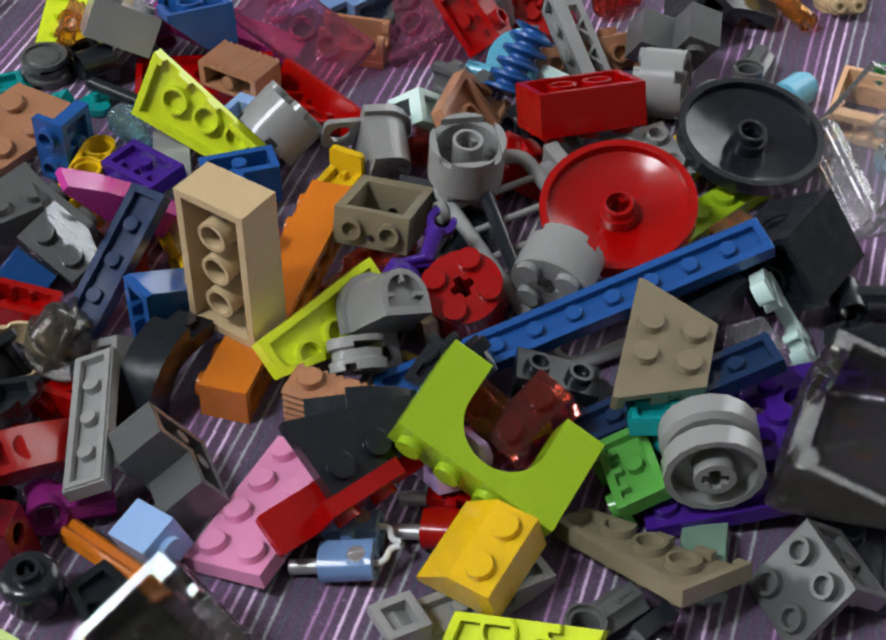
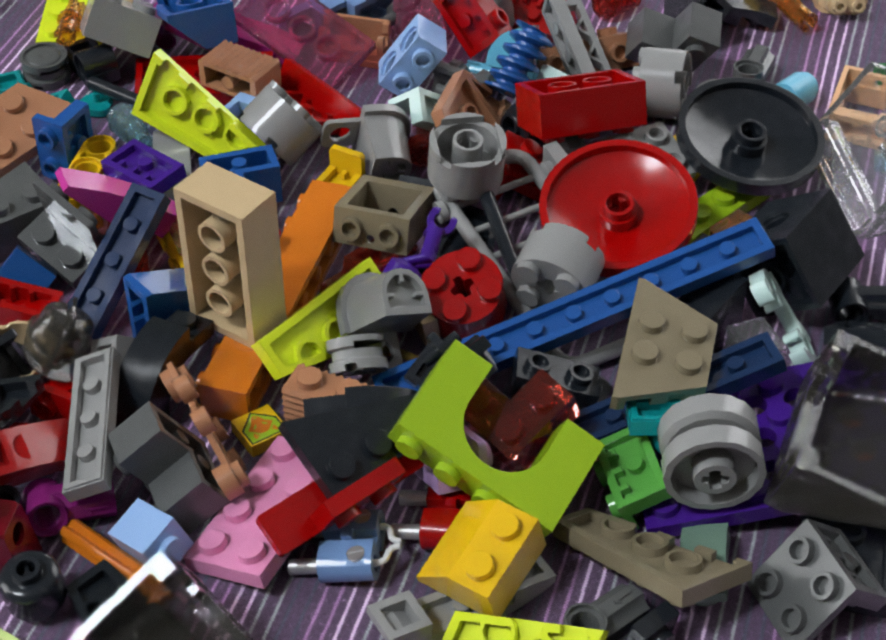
(231, 473): none -> nougat plant
(257, 429): none -> tile
(412, 56): none -> light blue brick

